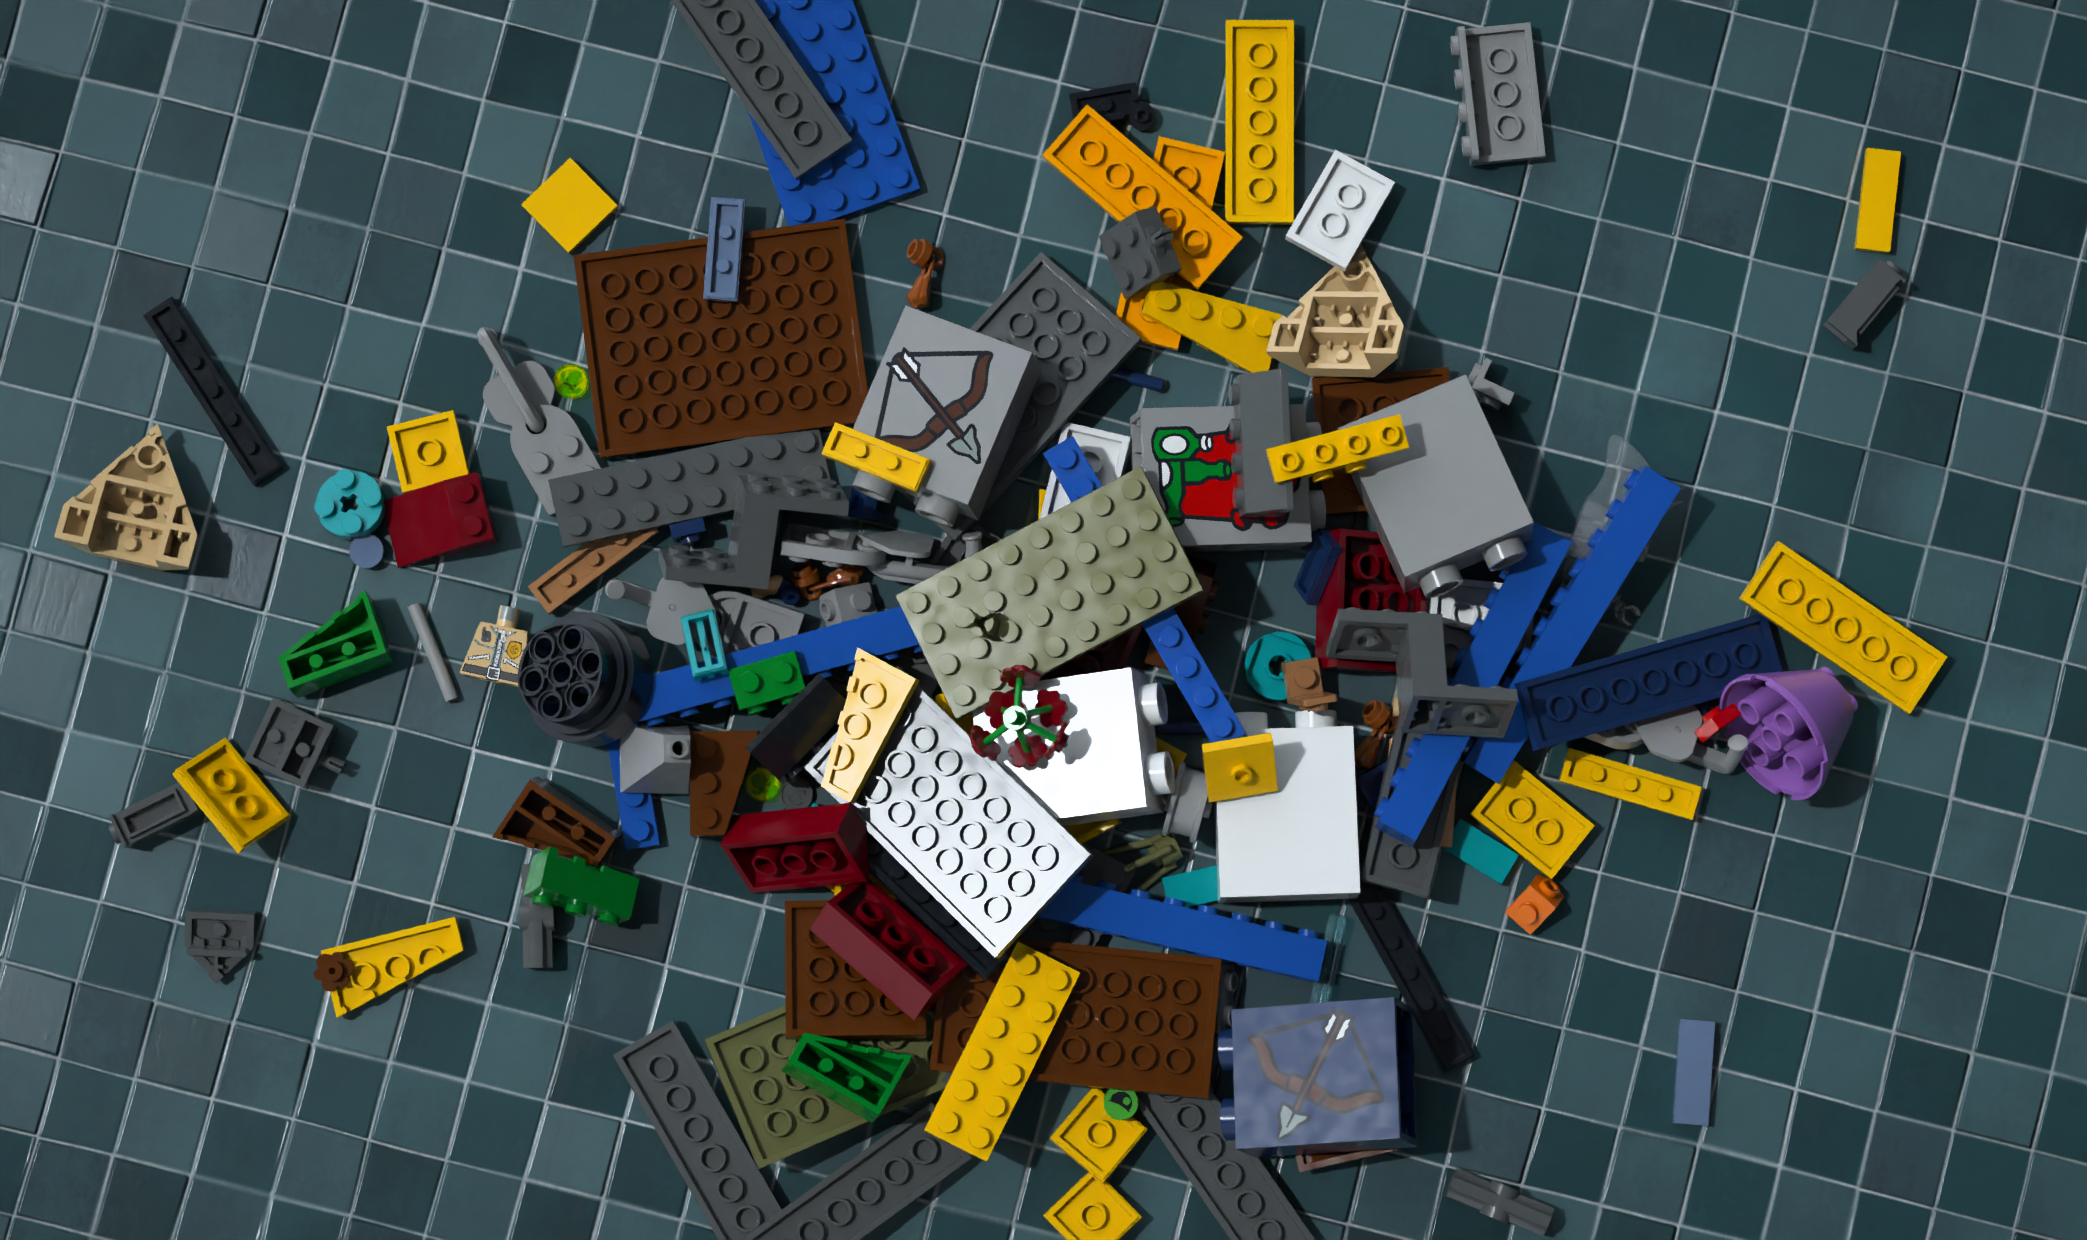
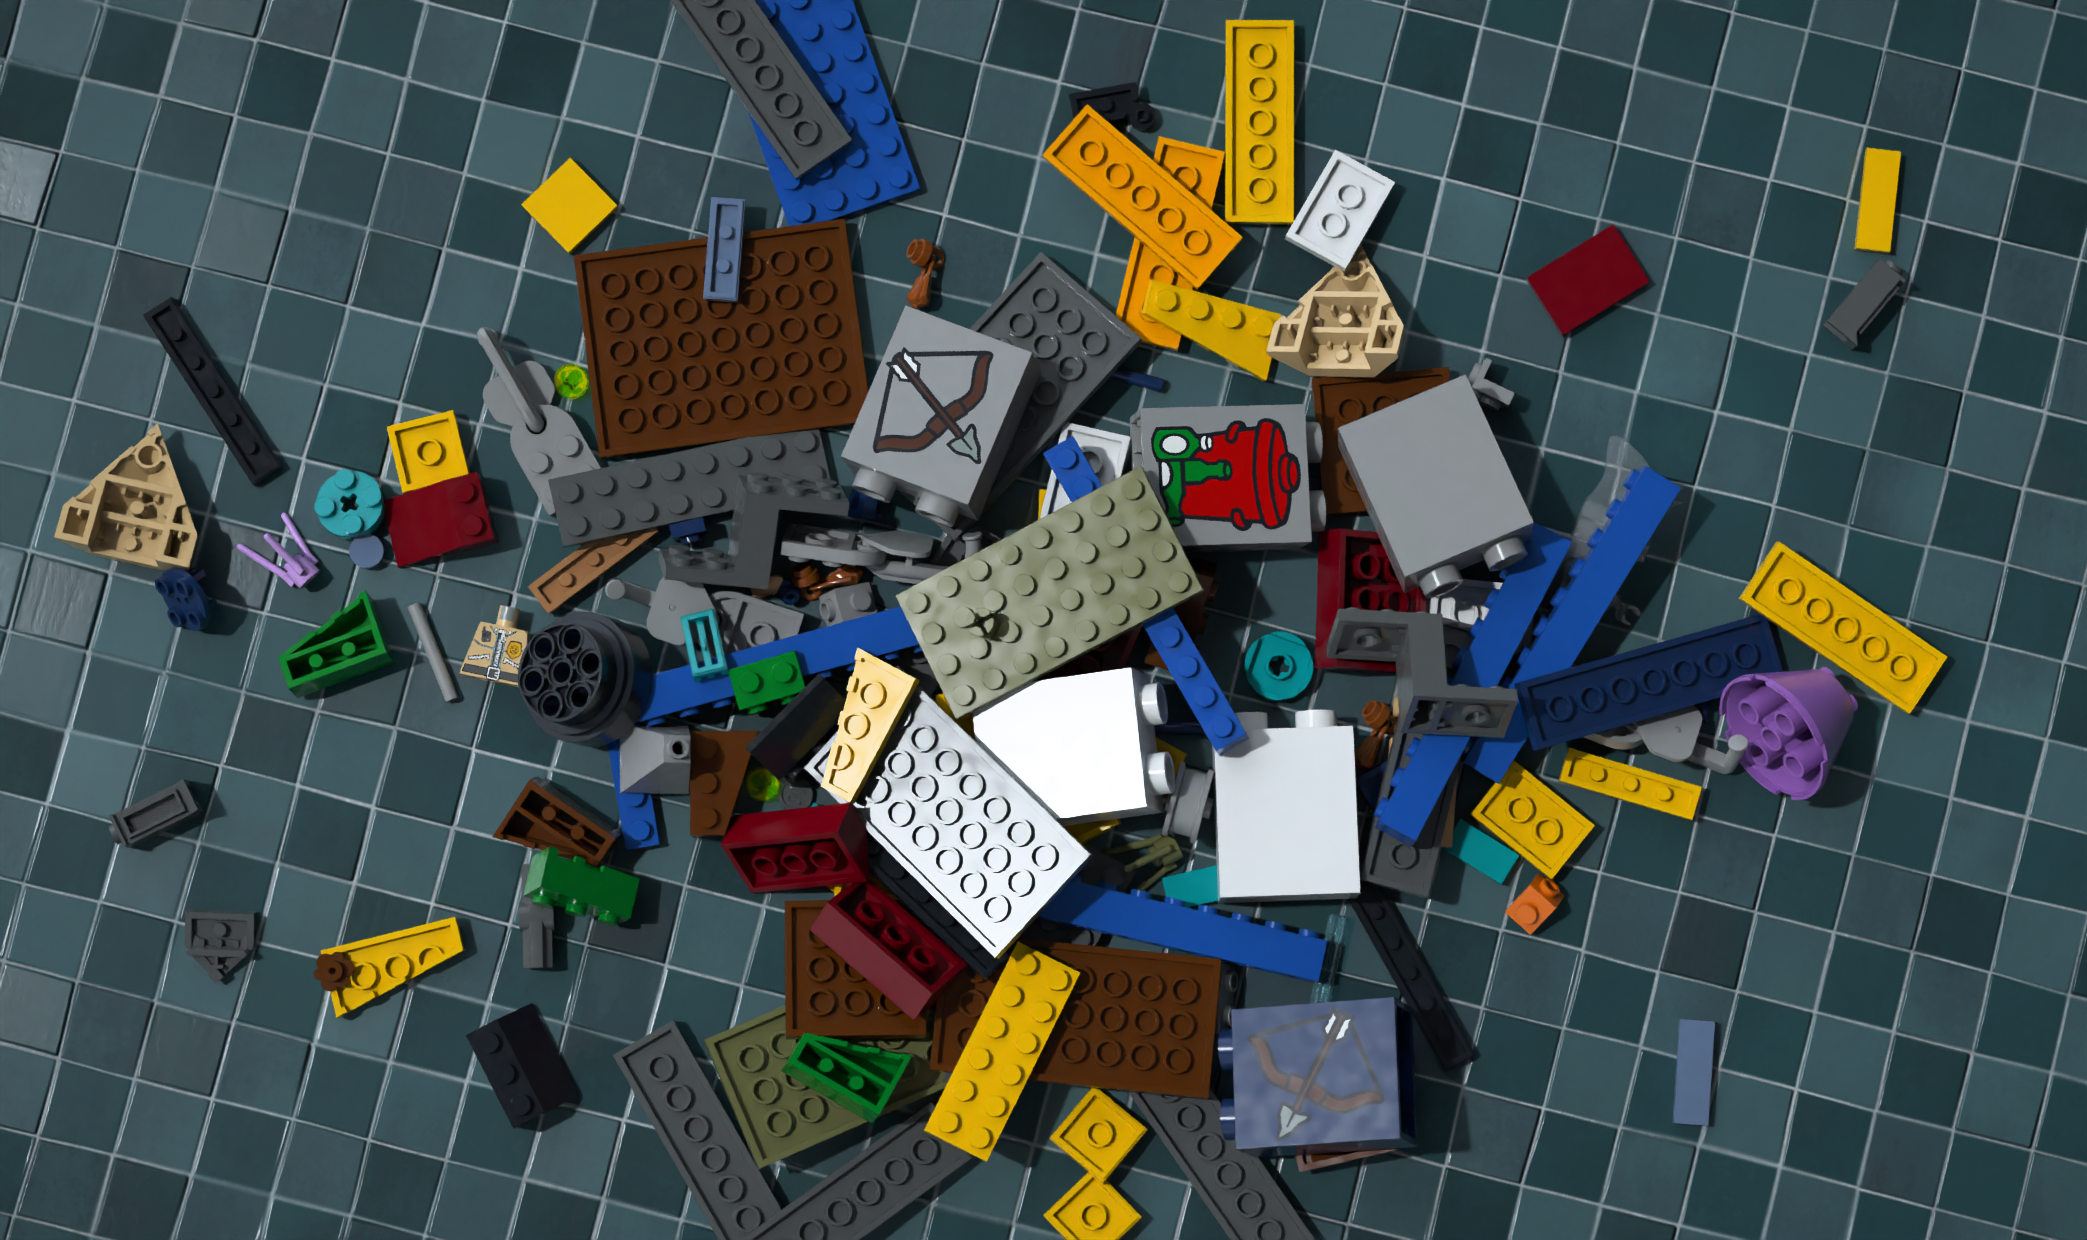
(185, 598): none -> dark blue plate
(231, 795): yellow tile -> none
(293, 744): dark grey plate -> none
(300, 569): none -> lavender plant
(522, 1065): none -> black slope
(876, 457): yellow tile -> none
(1009, 713): dark red plant -> none
(1121, 1103): bright green tile -> none
(1140, 251): dark grey plate -> none
(1239, 767): yellow plate -> none
(1259, 424): dark grey slope -> none
(1304, 685): medium nougat bracket -> none
(1317, 566): dark blue tile -> none
(1337, 450): yellow bracket -> none
(1498, 94): light grey bracket -> none
(1499, 1202): dark grey piece -> none
(1587, 280): none -> dark red tile
(1716, 721): red plate -> none

